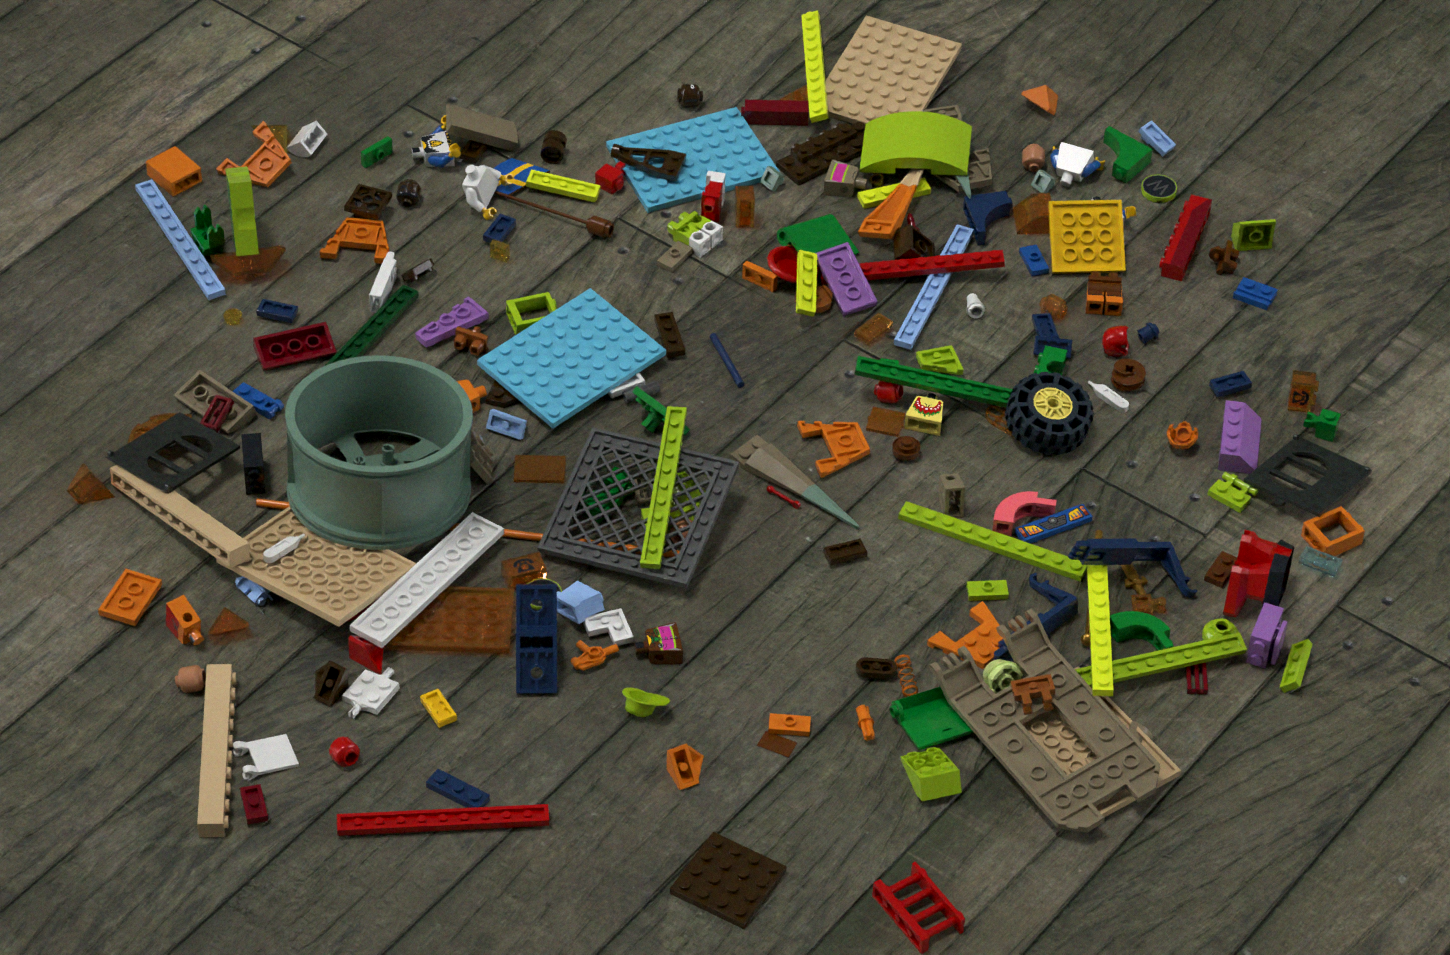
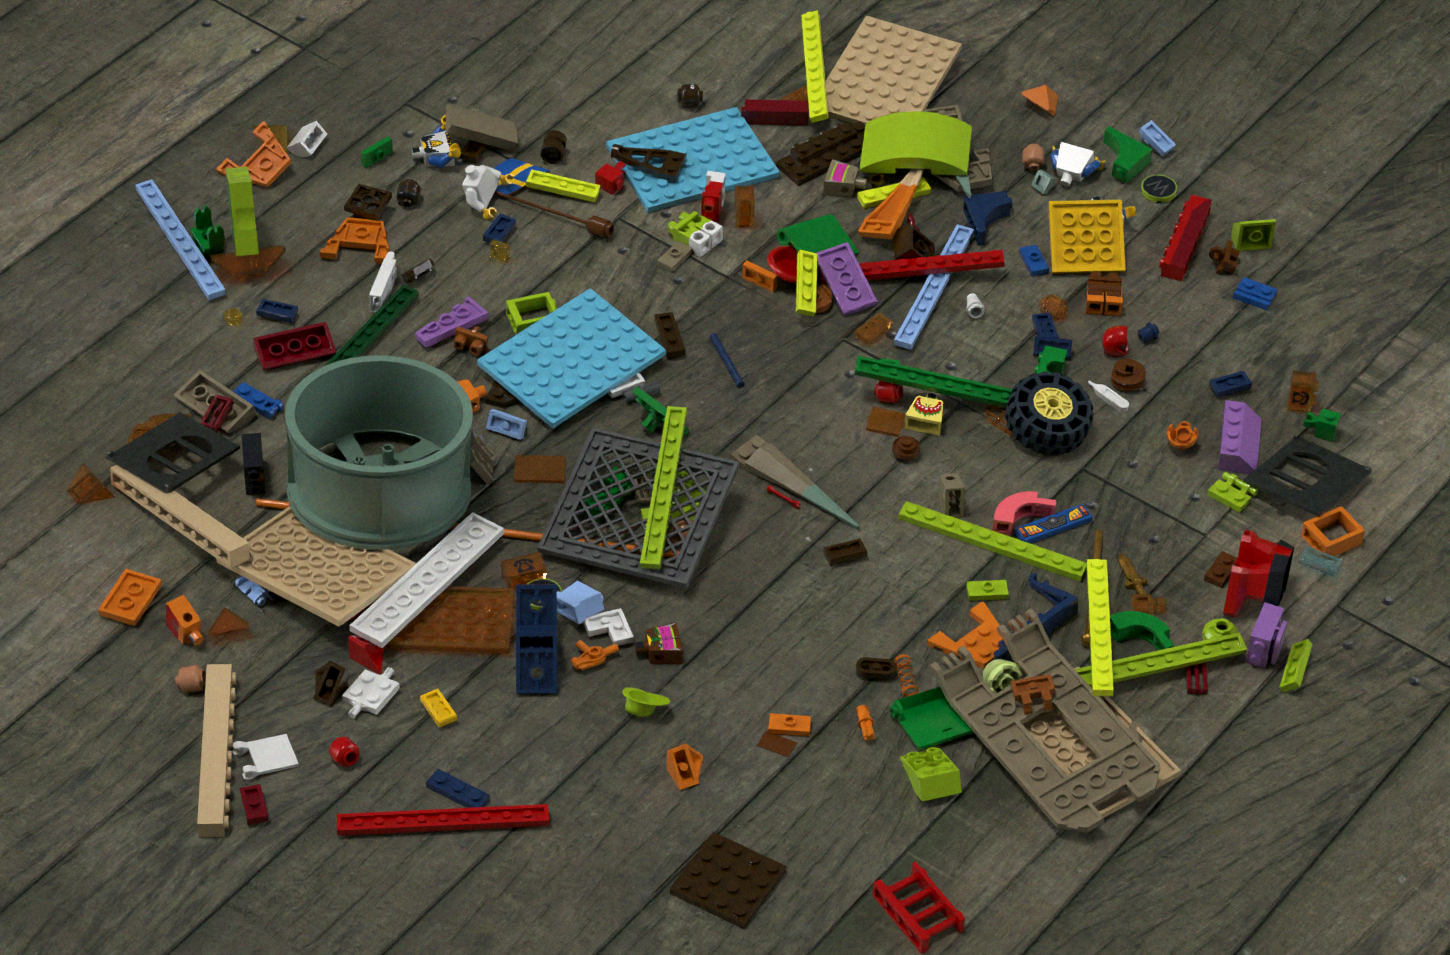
(174, 171): orange brick -> none
(281, 548): white piece -> none
(772, 178): sand green tile -> none
(843, 441): orange wing -> none
(940, 360): lime wing -> none
(1032, 214): clear orange slope -> none
(1129, 550): dark blue hinge -> none

